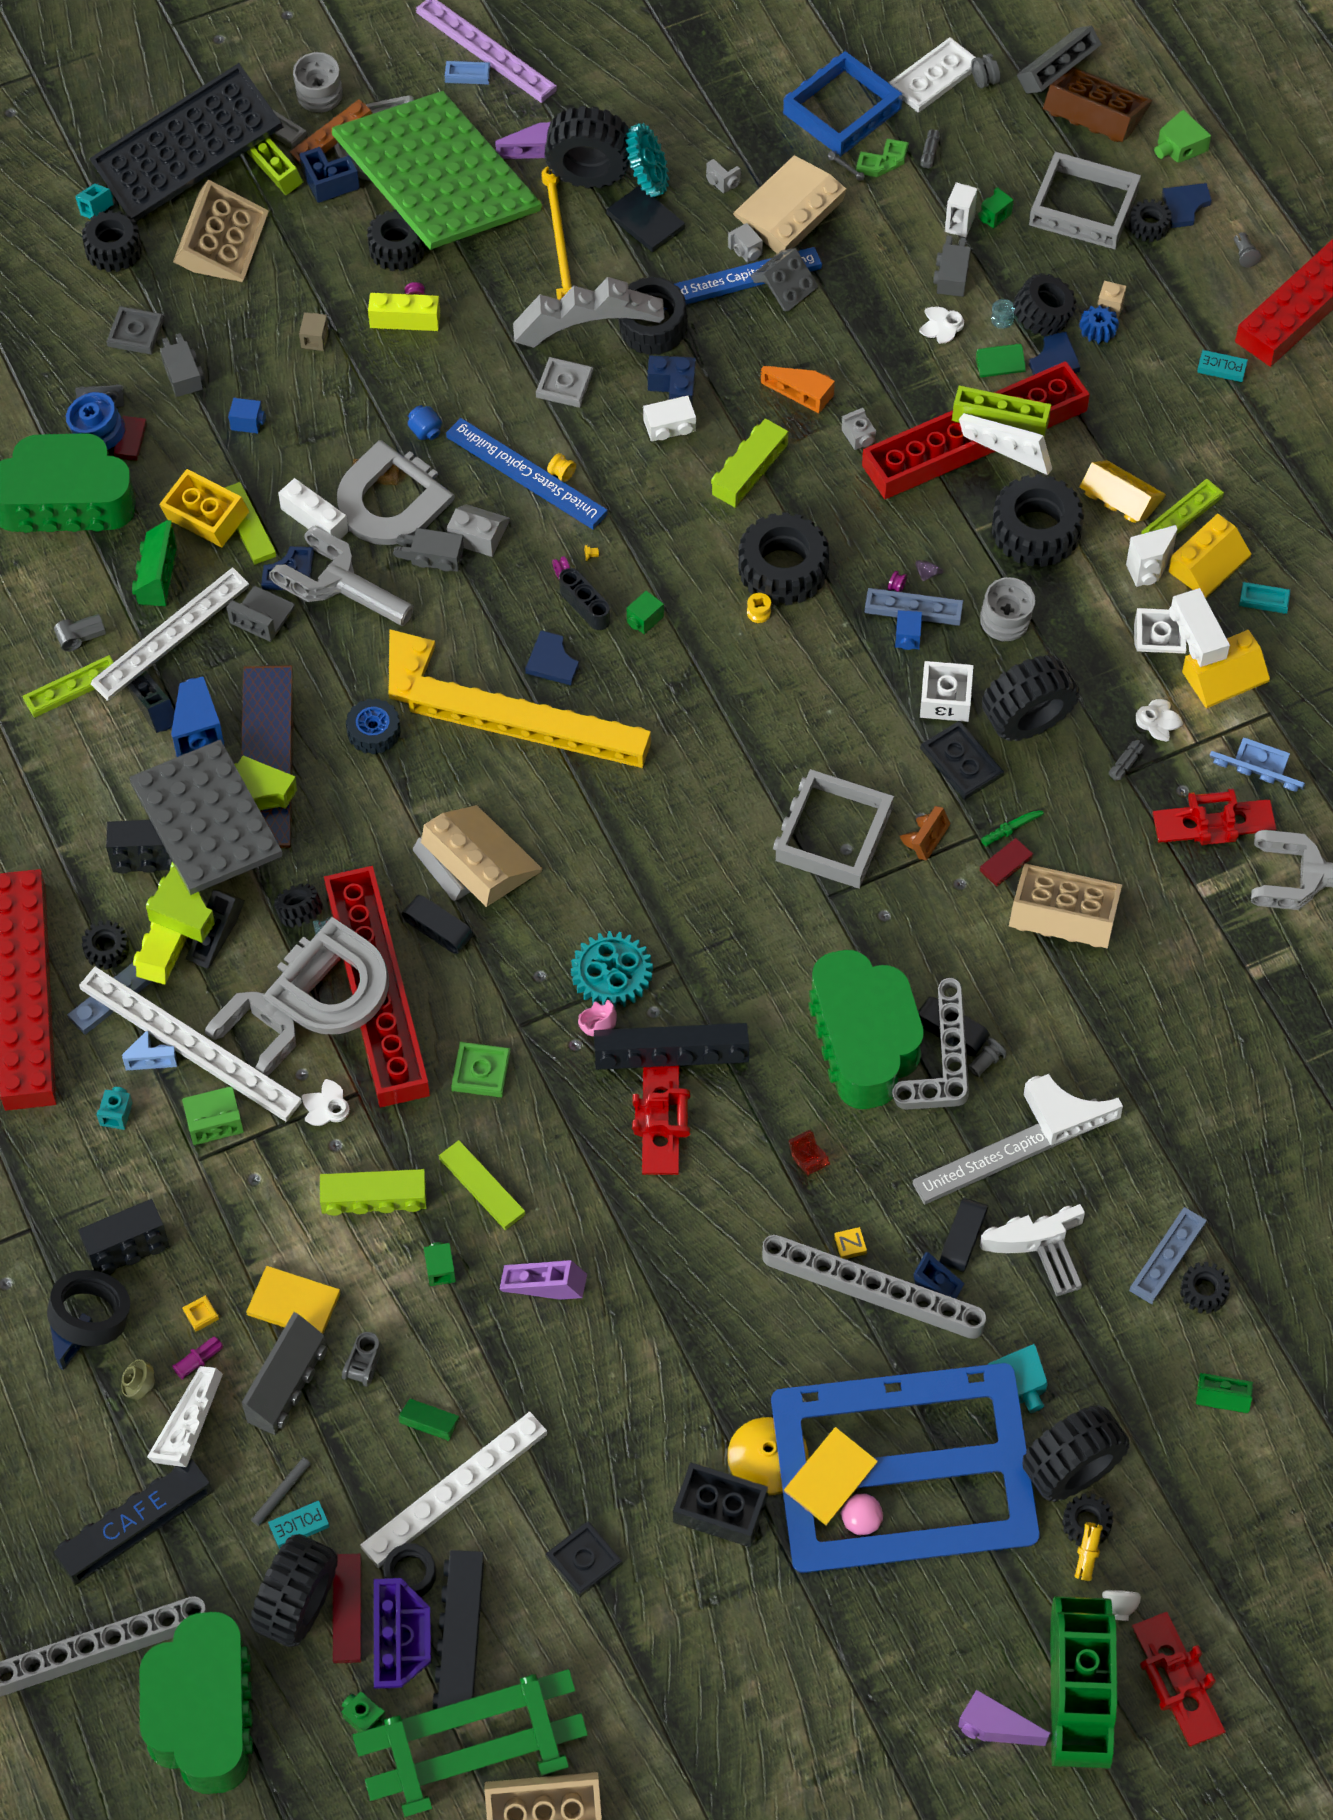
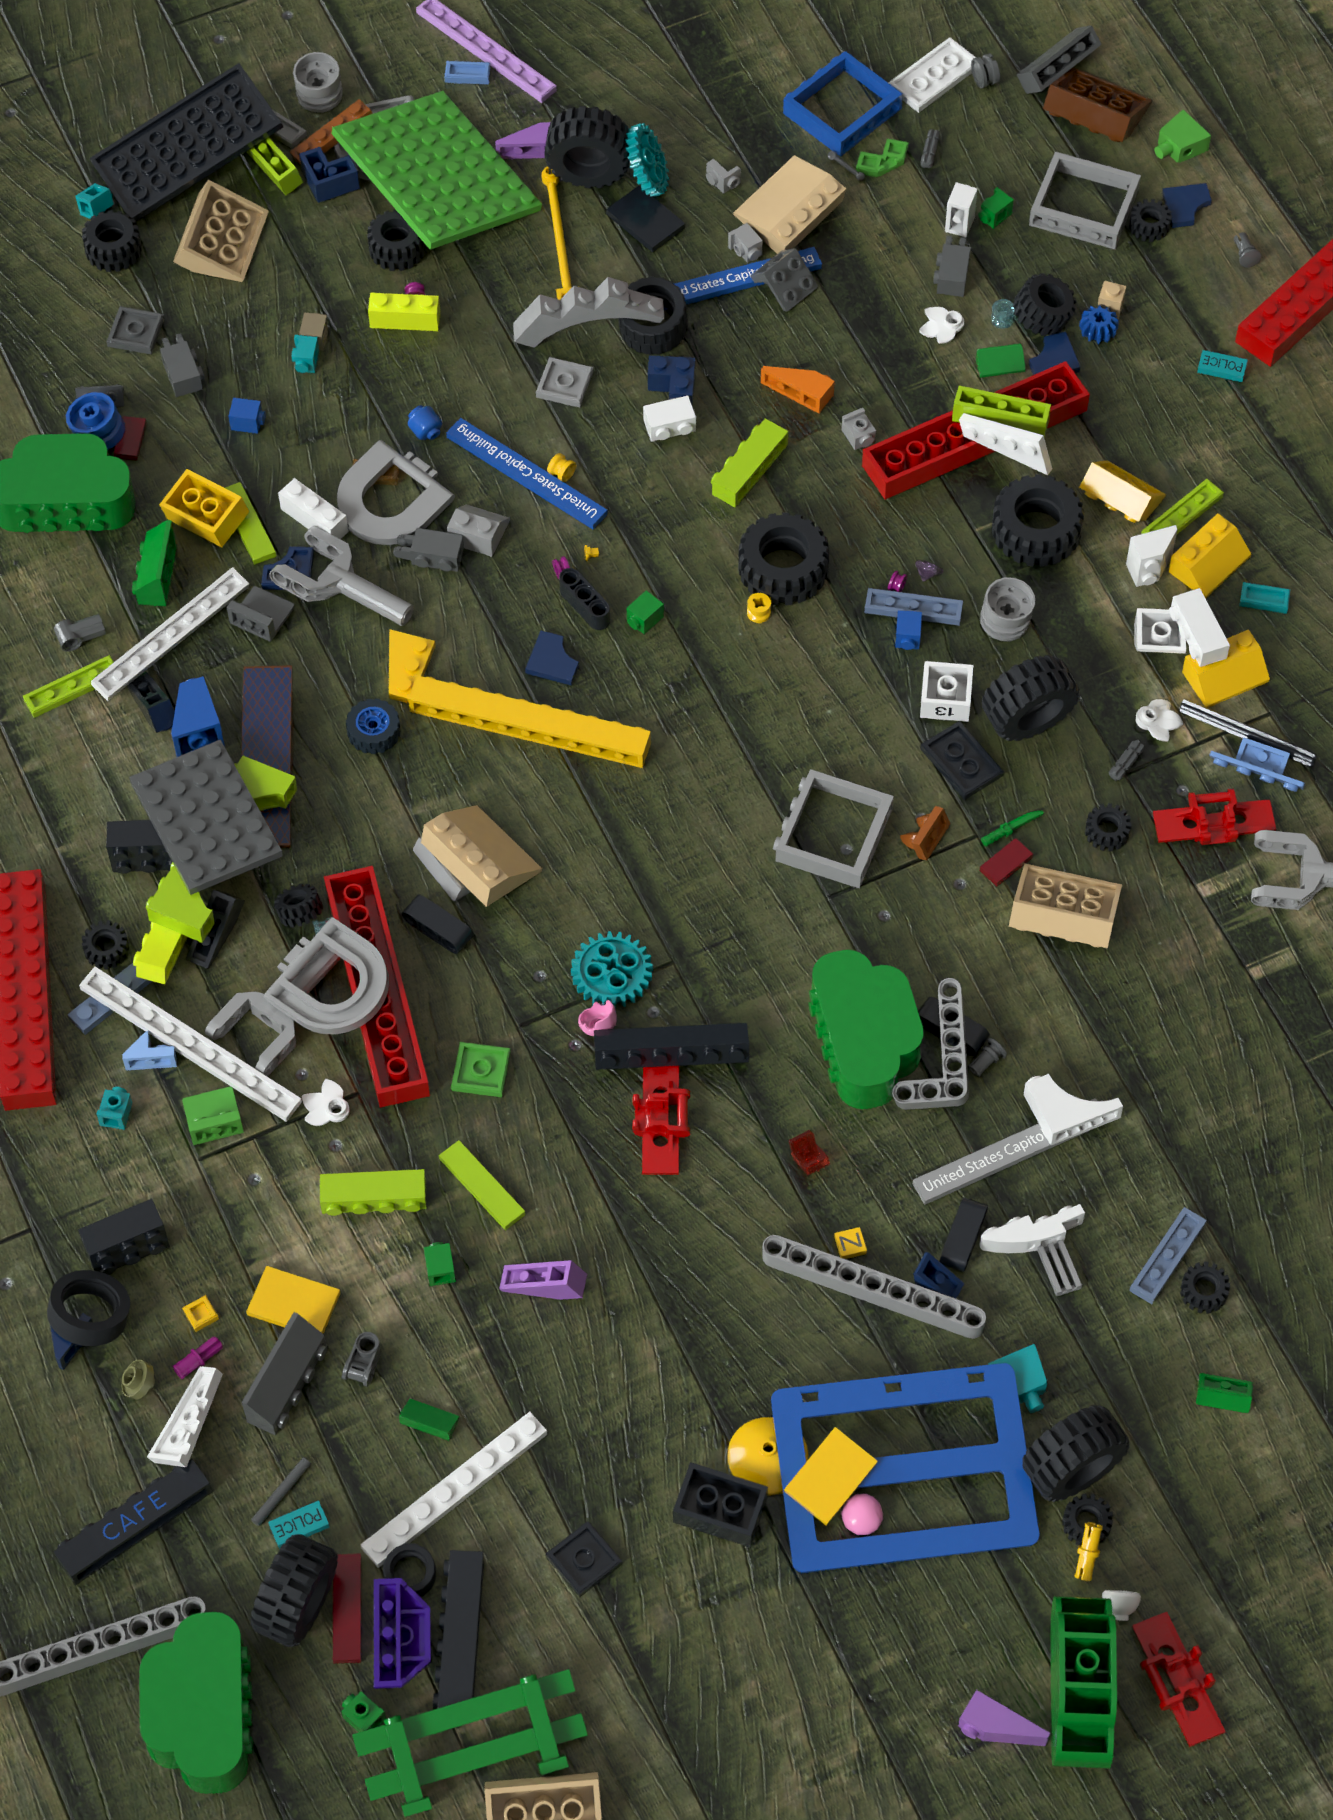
(305, 353): none -> teal brick
(1111, 815): none -> black tyre
(1243, 730): none -> axle

